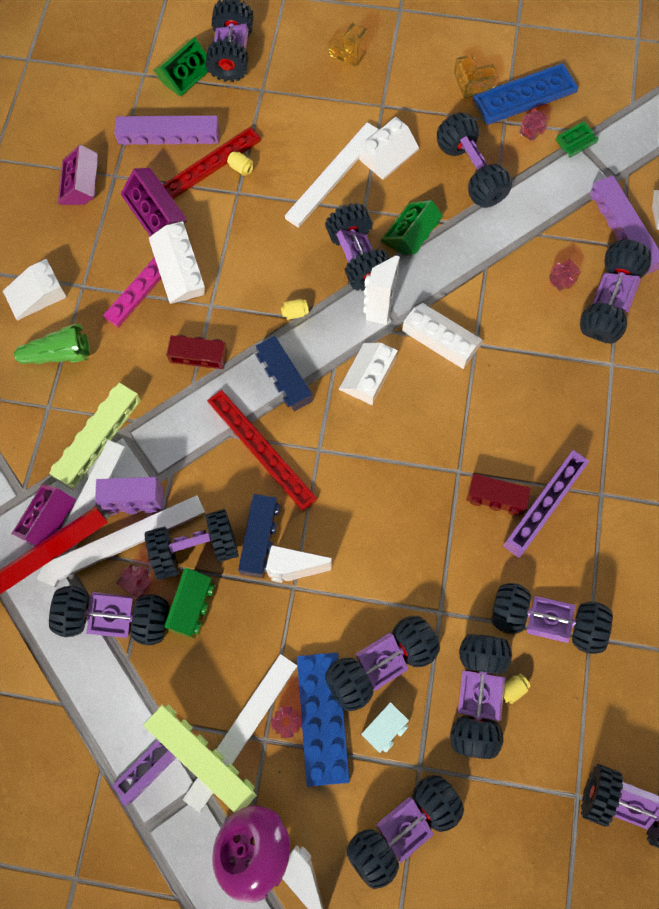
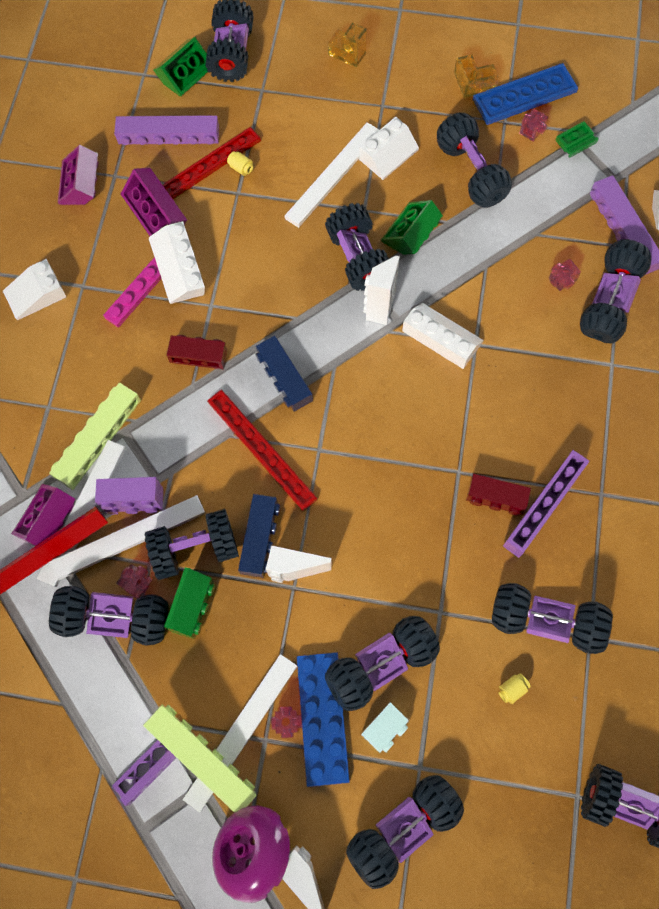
(58, 346): bright green cone -> none
(294, 309): light yellow brick -> none
(369, 371): white slope -> none
(481, 696): black plate -> none

